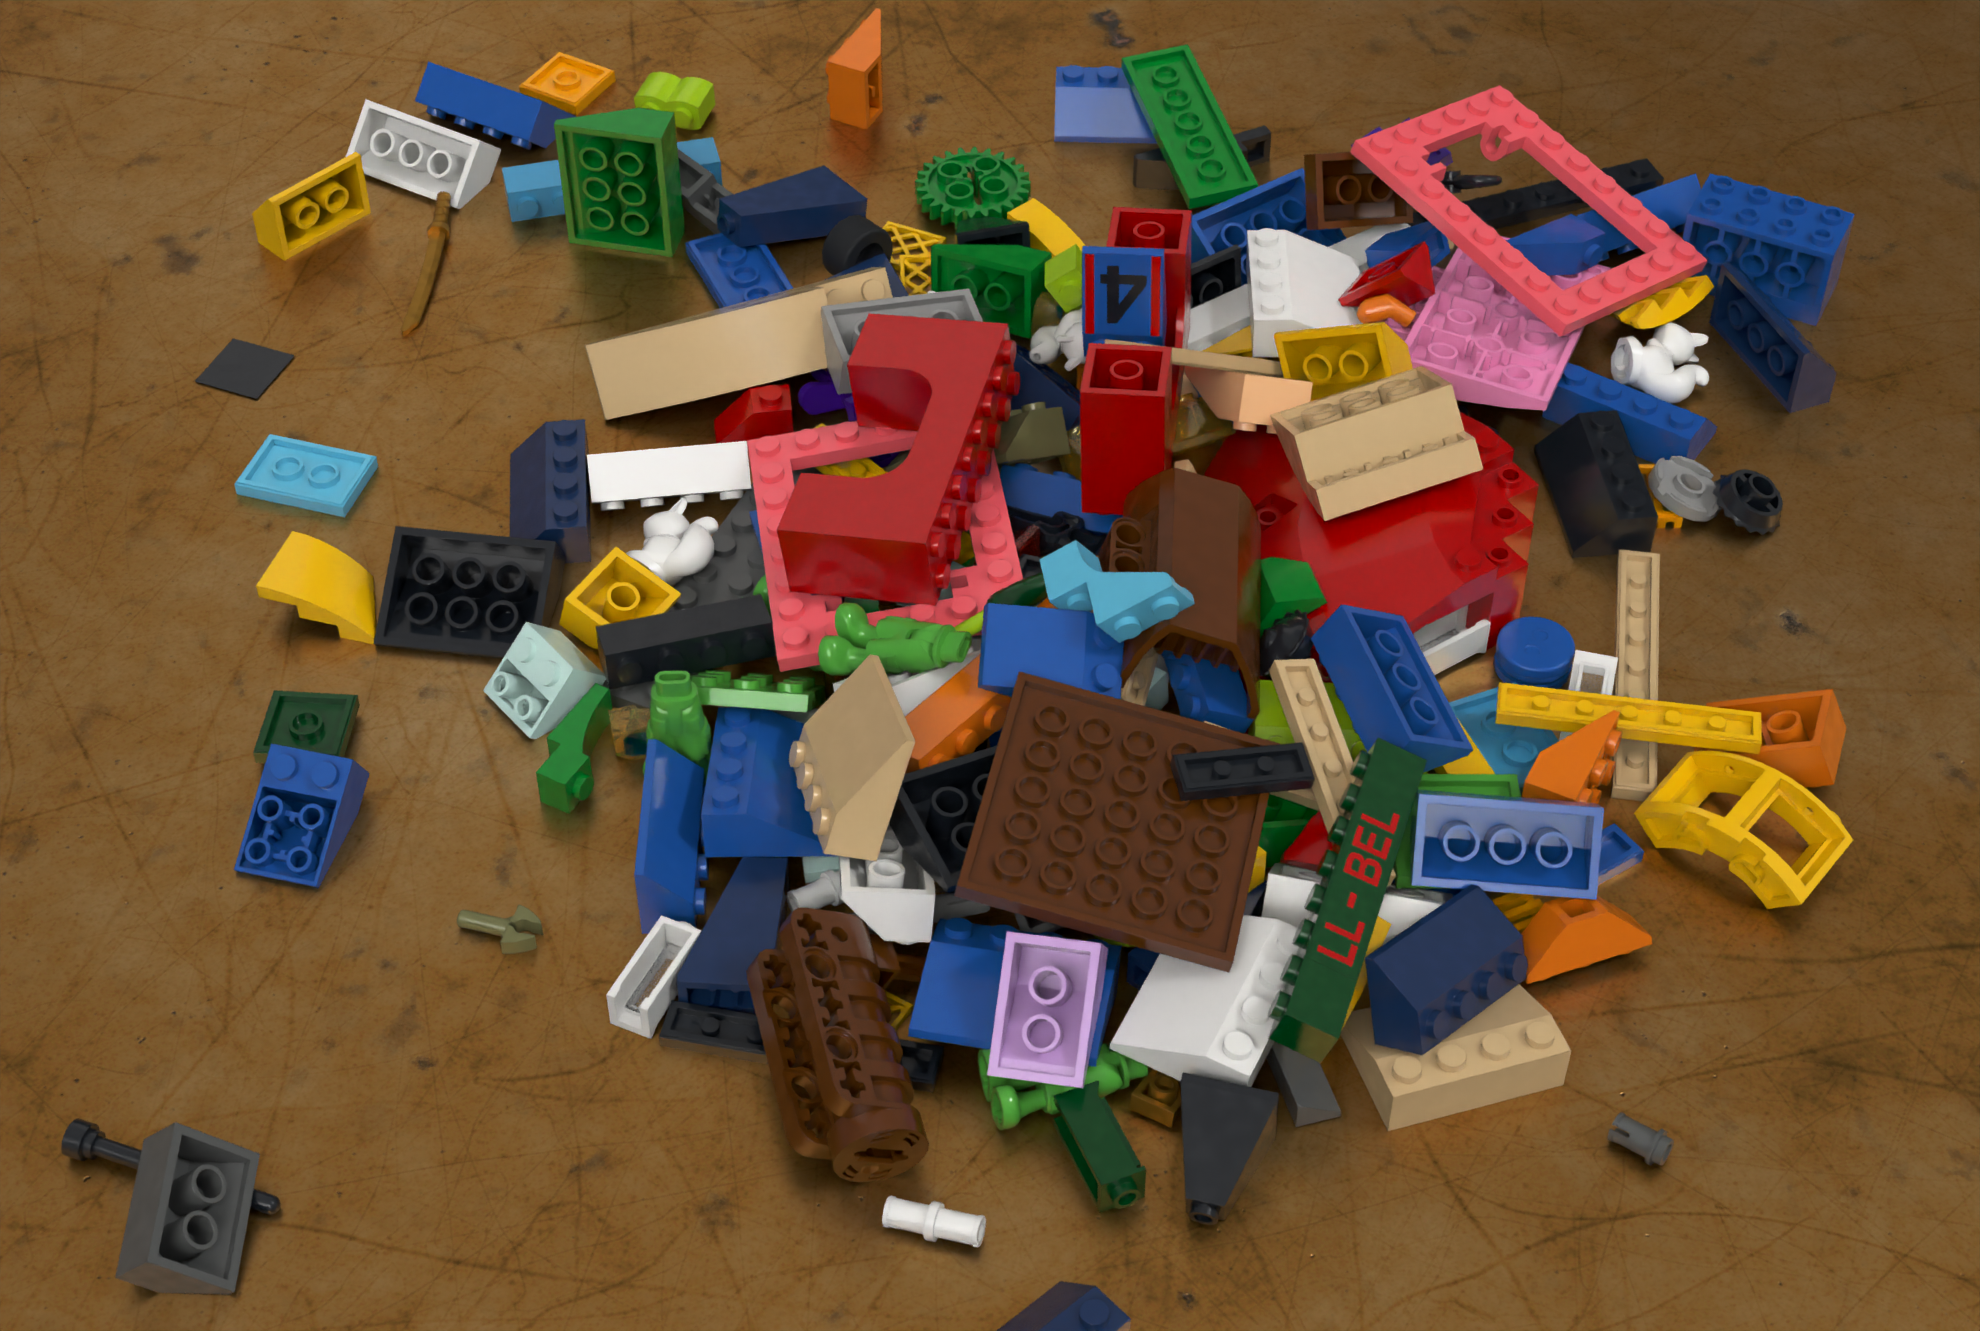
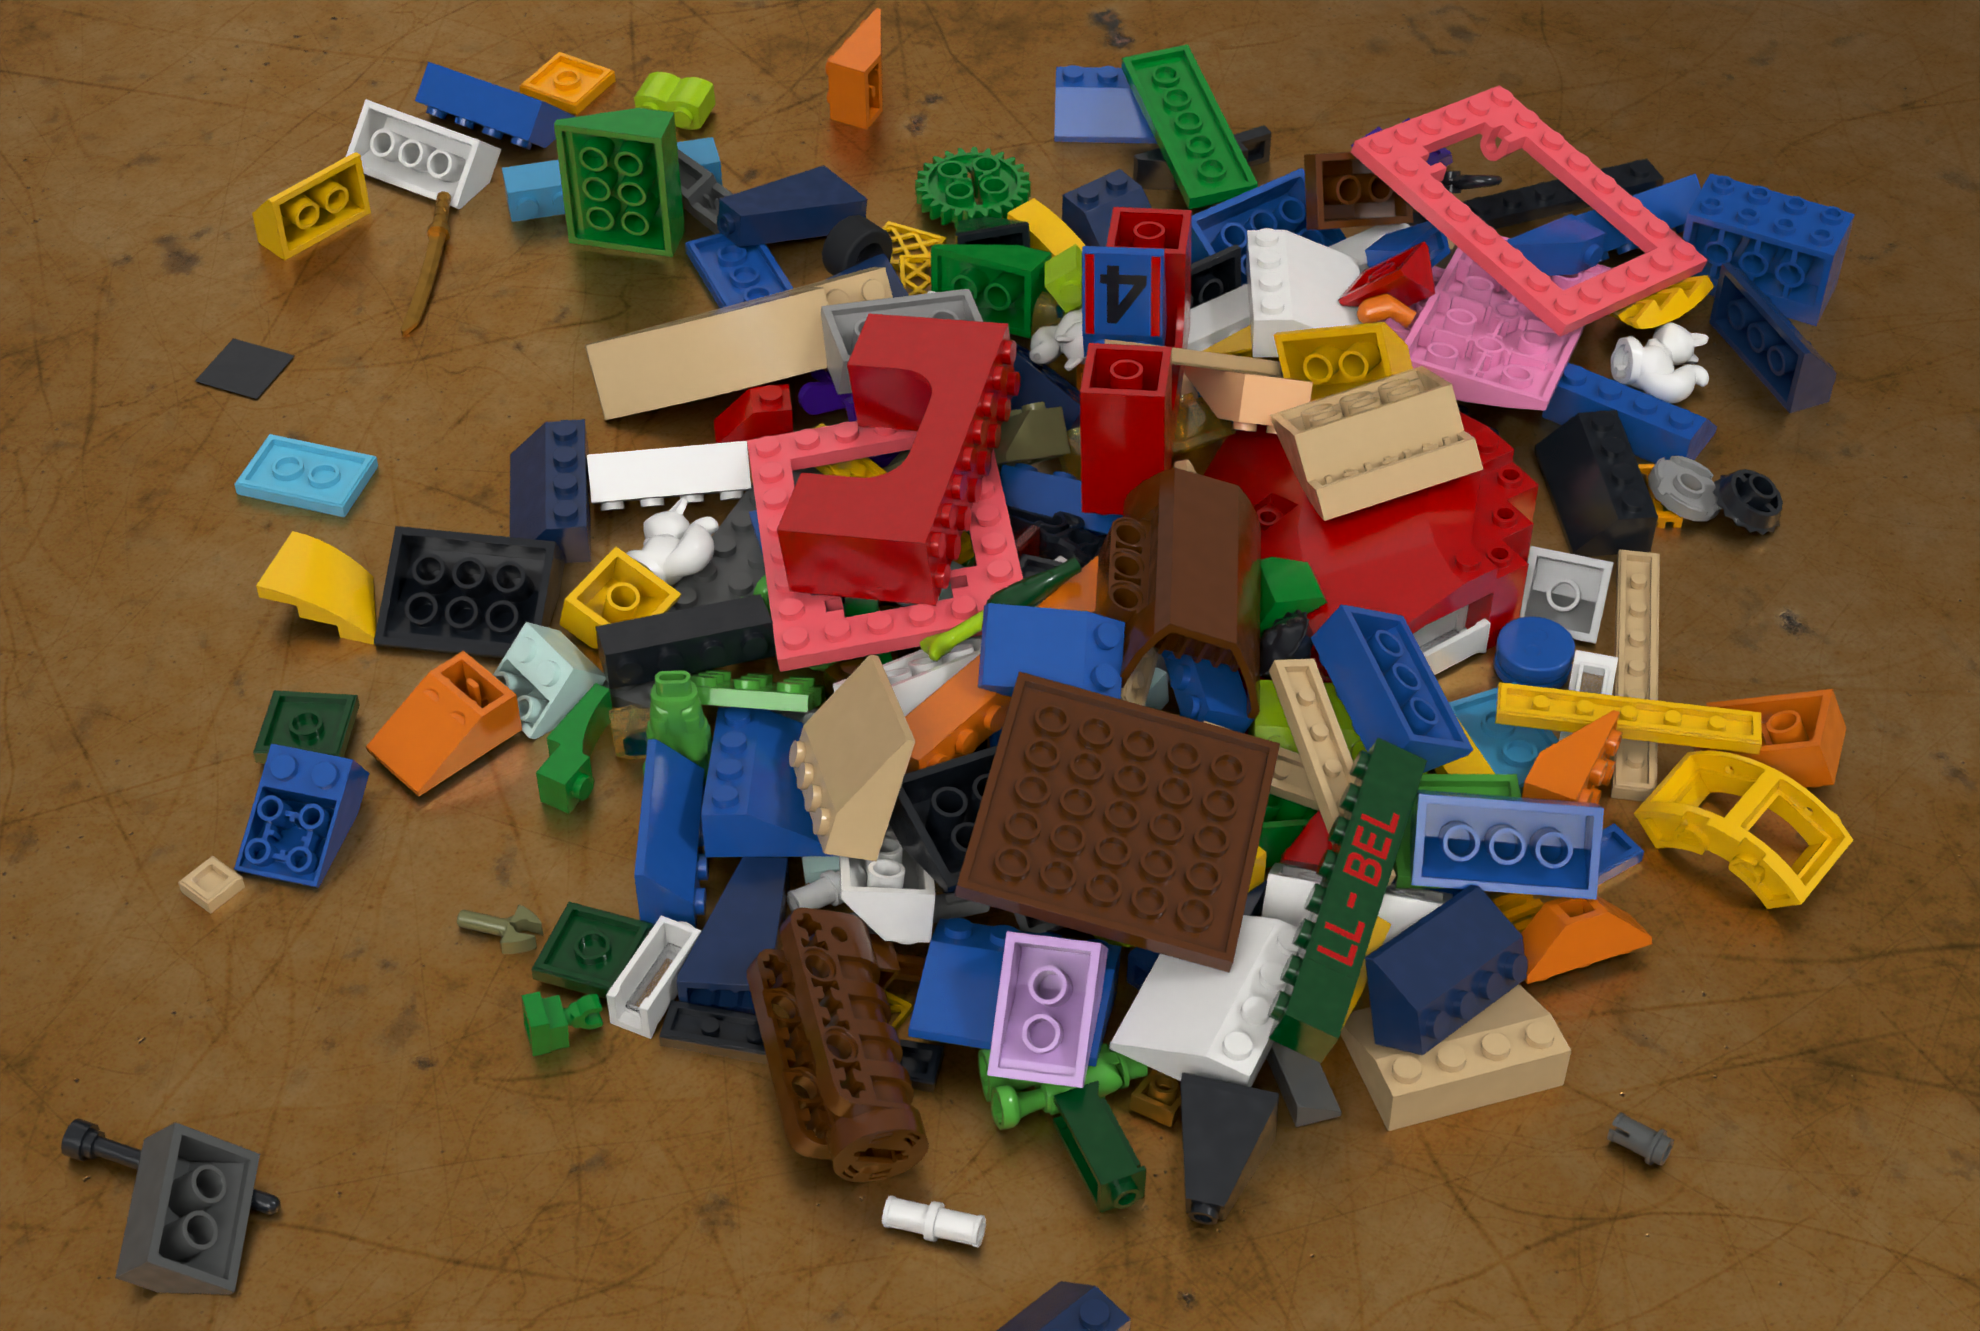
(211, 884): none -> tan tile
(446, 724): none -> orange slope
(548, 1021): none -> green piece
(589, 949): none -> dark green plate
(898, 642): bright green piece -> none
(1090, 206): none -> dark blue slope
(1120, 601): medium azure arch -> none
(1241, 771): black tile -> none
(1567, 591): none -> light grey slope

